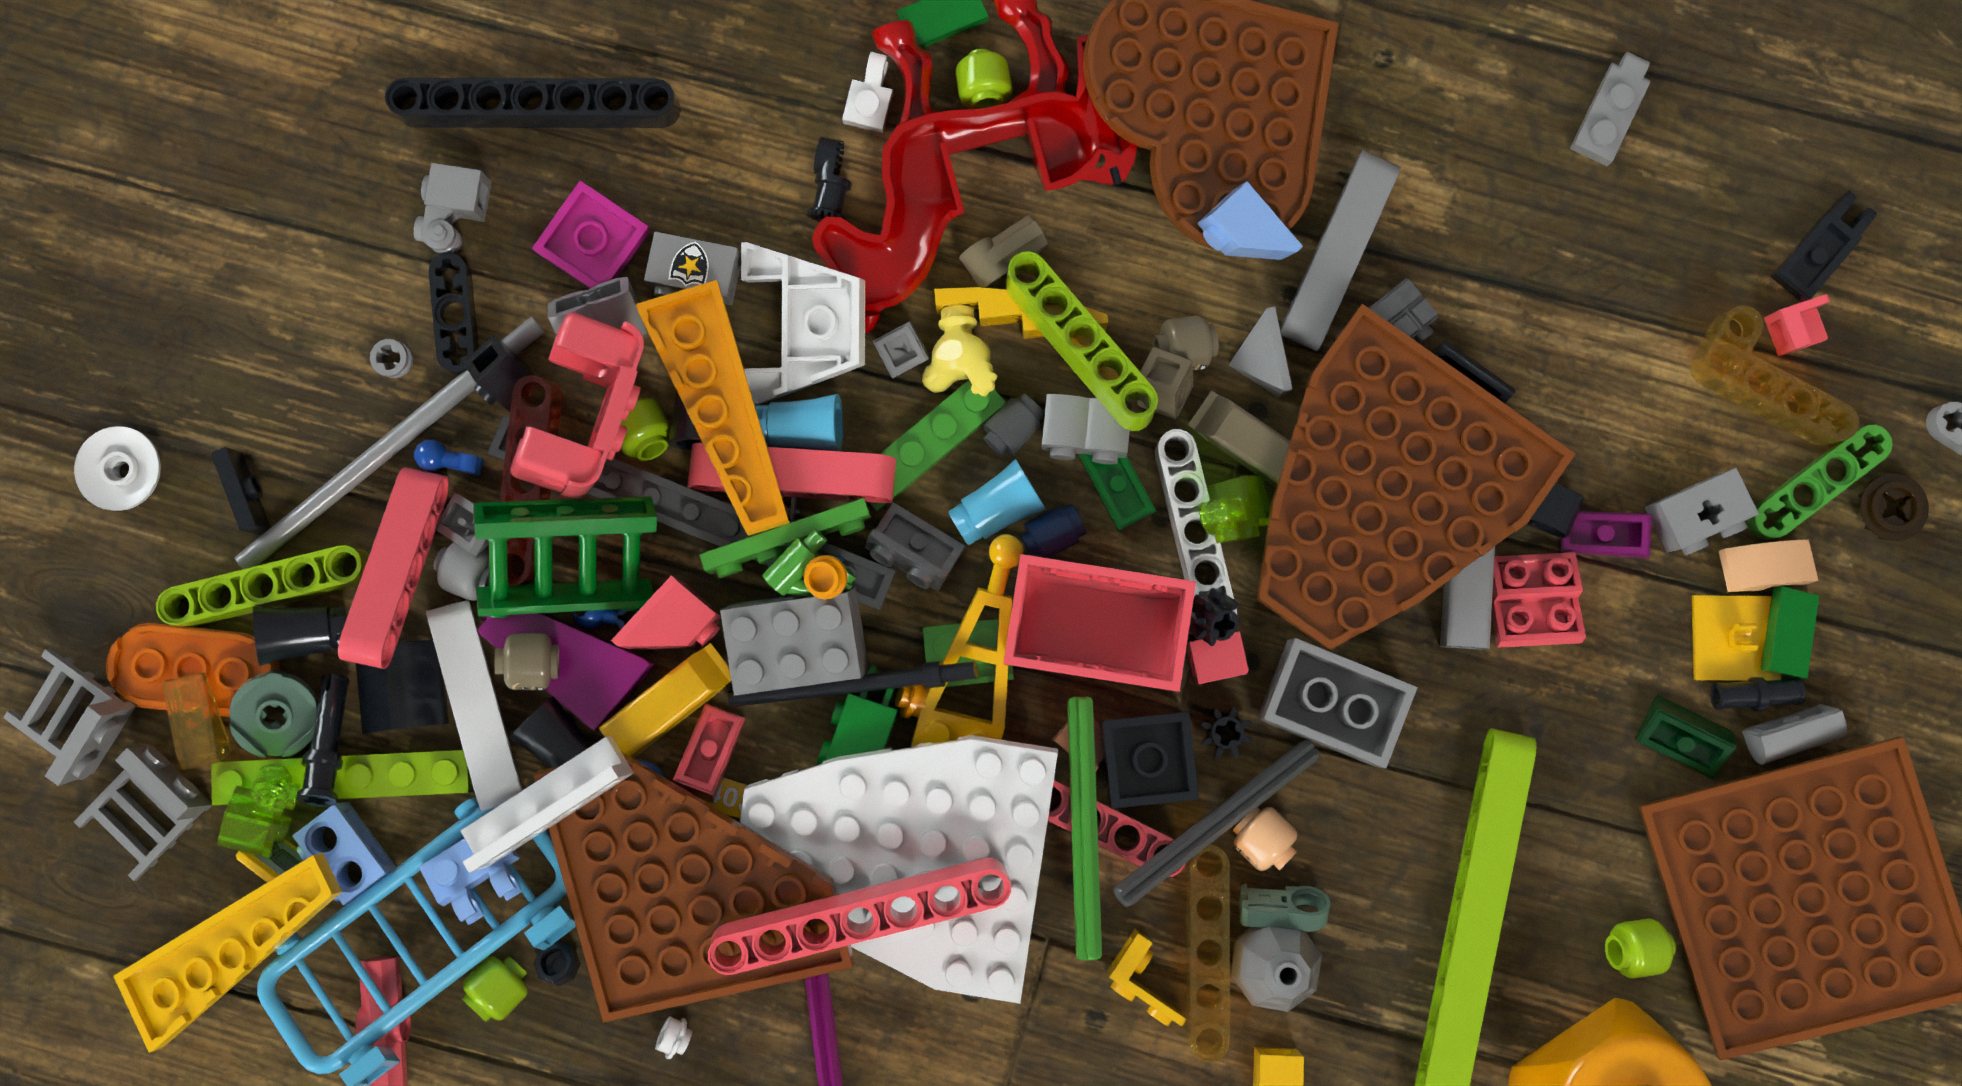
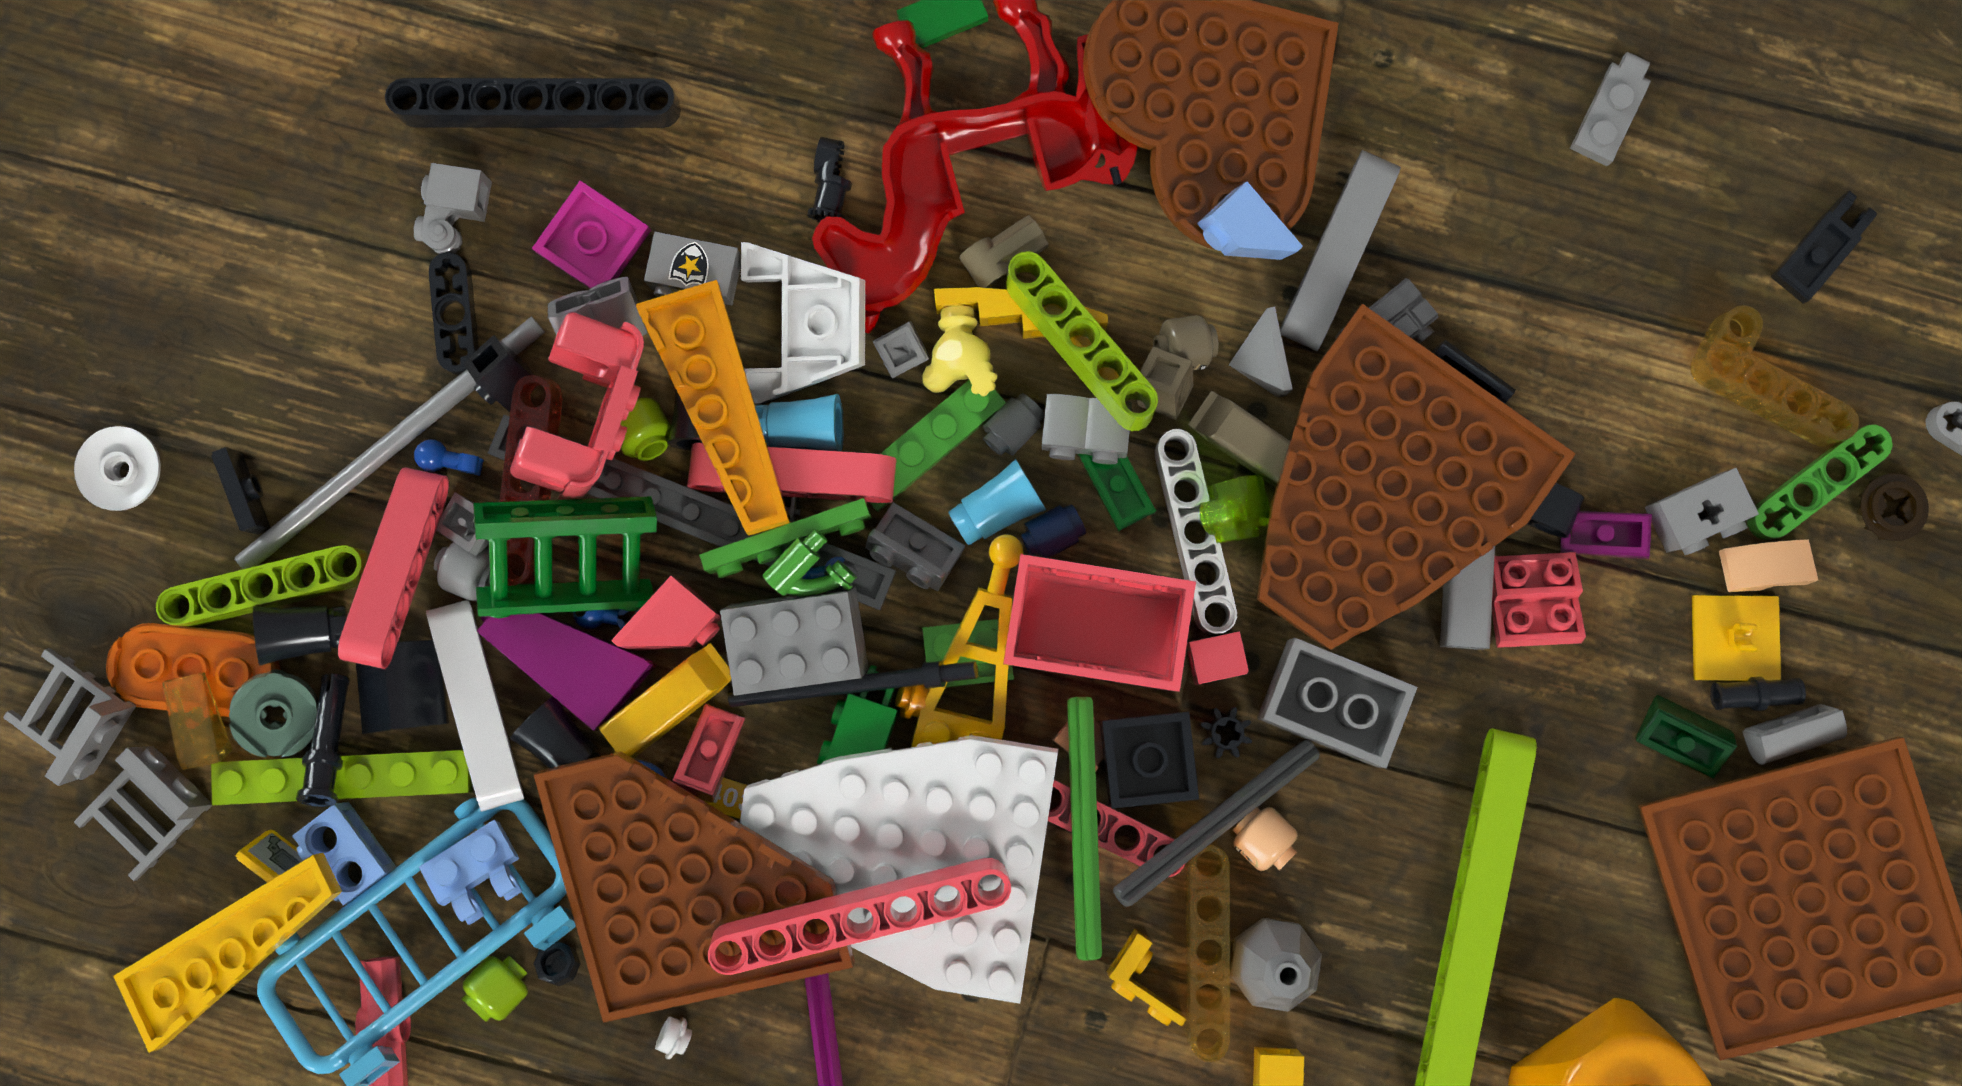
(257, 814): clear neon green brick -> none
(381, 348): light grey bush -> none
(528, 661): dark tan head -> none
(545, 803): white fence -> none
(825, 577): light orange plate -> none
(868, 100): white plate -> none
(983, 79): lime head -> none
(1213, 617): black gear -> none
(1279, 908): sand green piece -> none
(1640, 948): lime head -> none
(1790, 632): green tile -> none
(1797, 326): coral panel -> none

